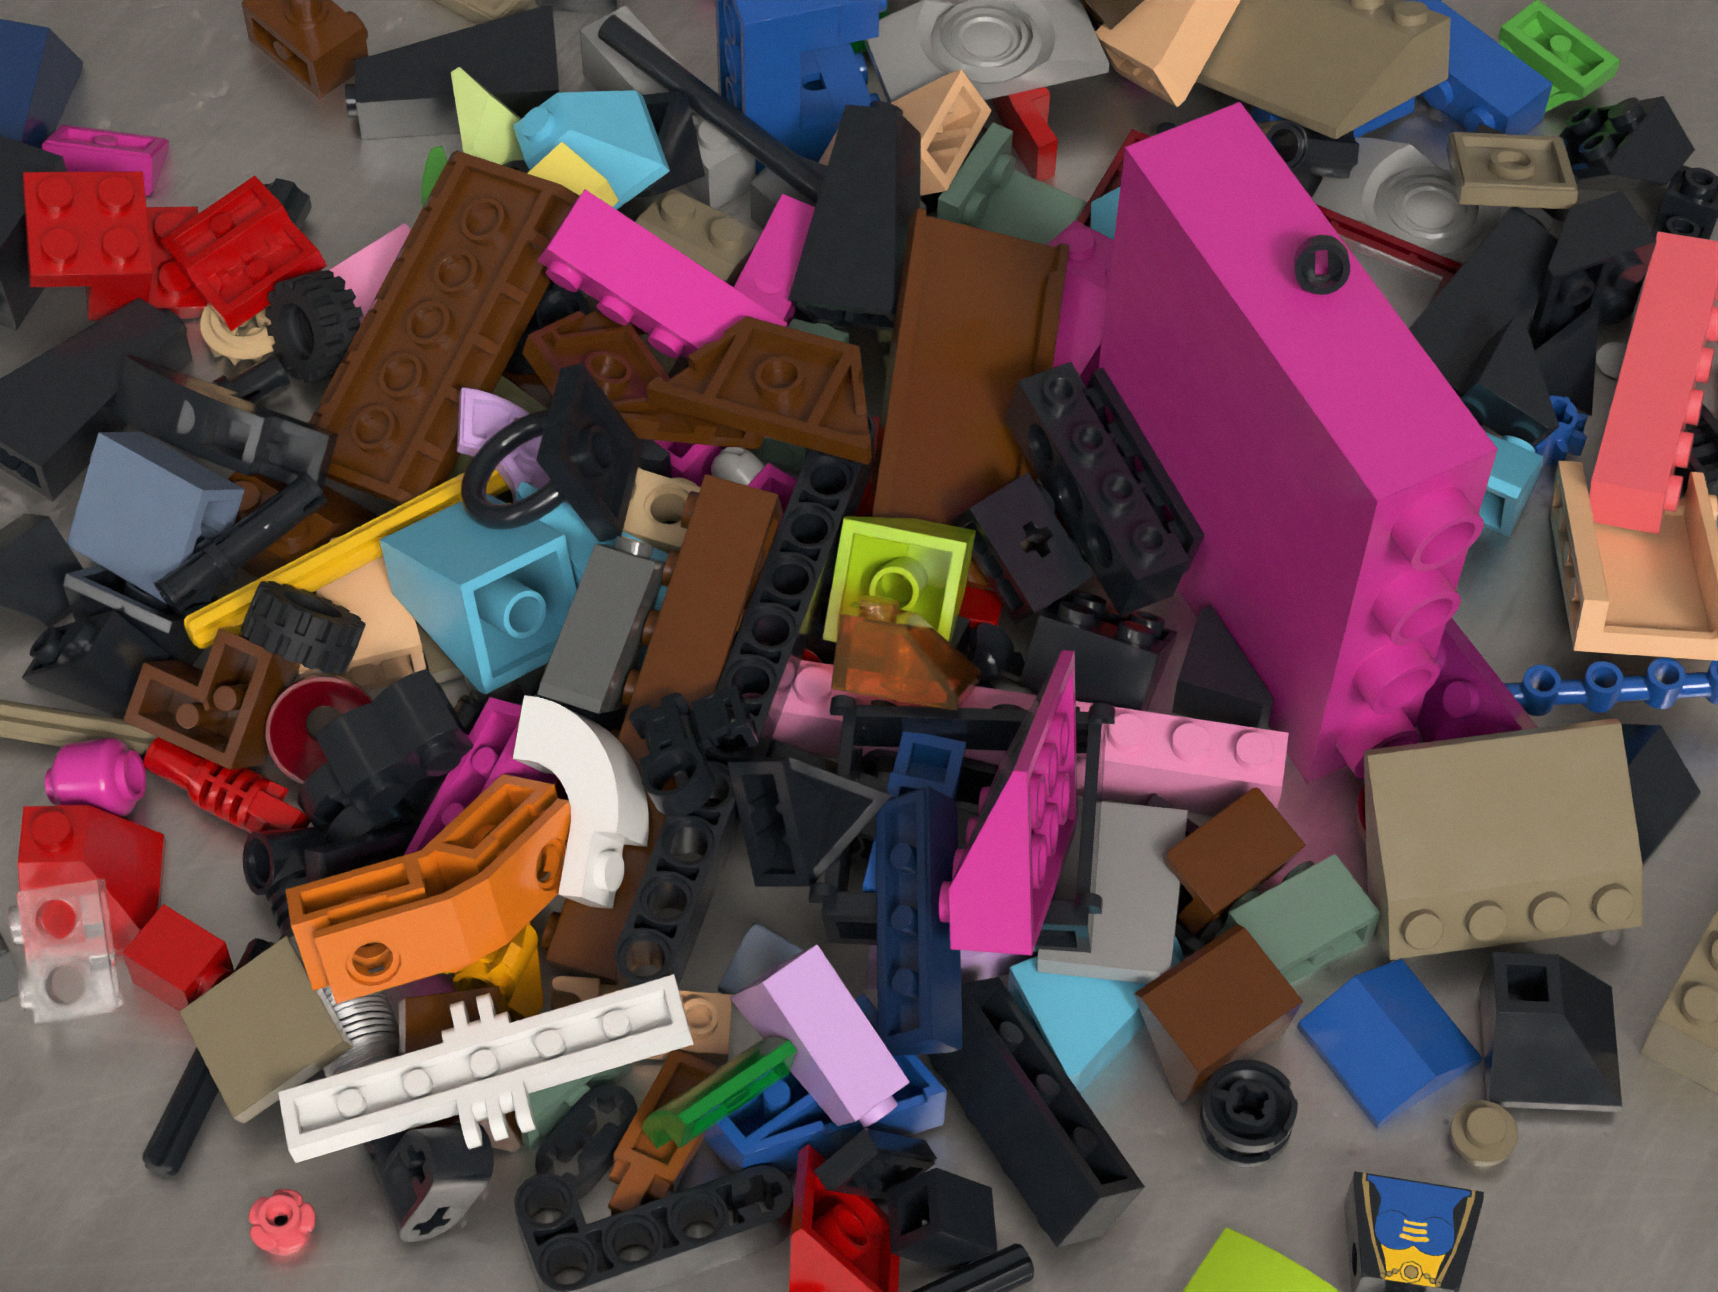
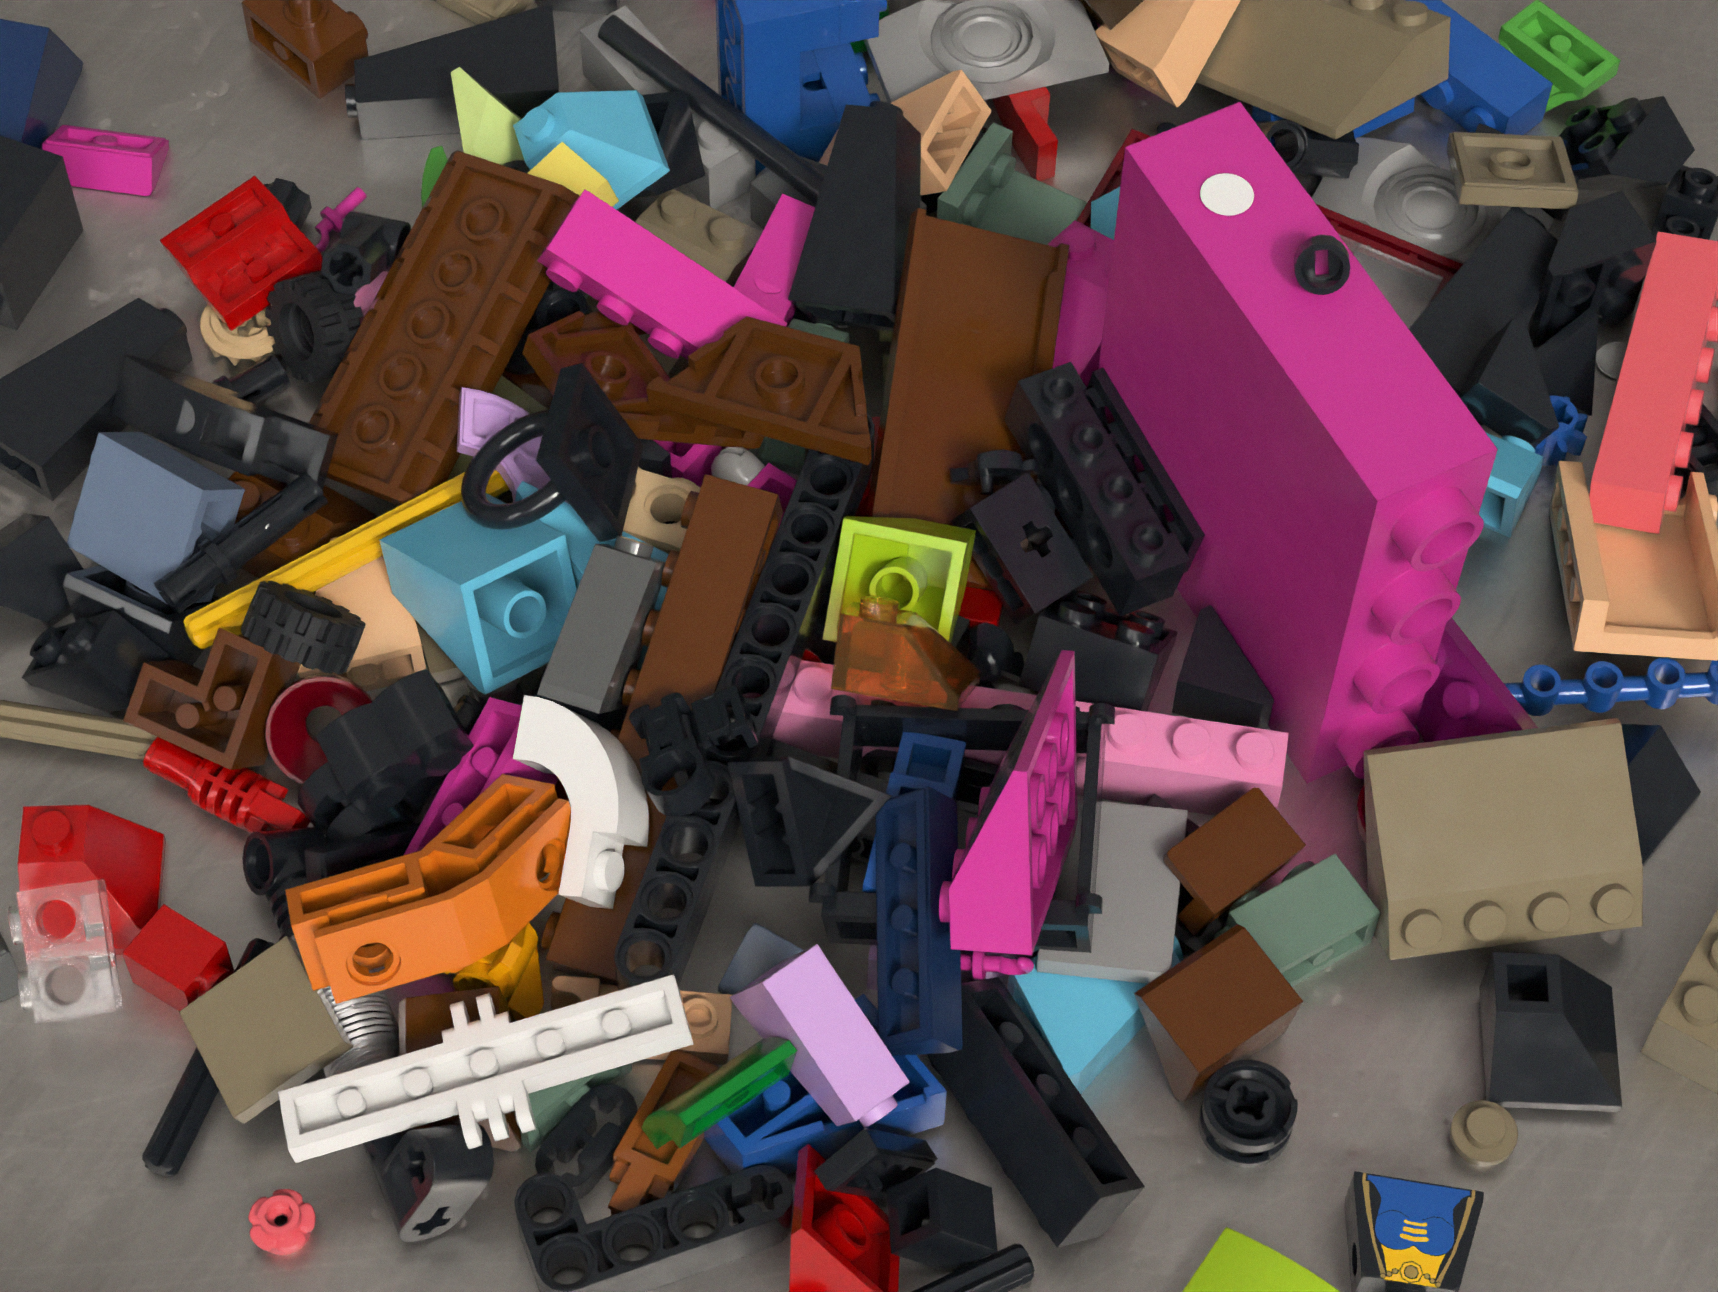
(97, 775): dark pink head -> none
(103, 237): red bracket -> none
(334, 218): none -> dark pink hand
(363, 251): none -> black piece
(981, 963): none -> dark pink hand
(995, 468): none -> black piece
(1227, 194): none -> white sticker
(1388, 1041): blue slope -> none

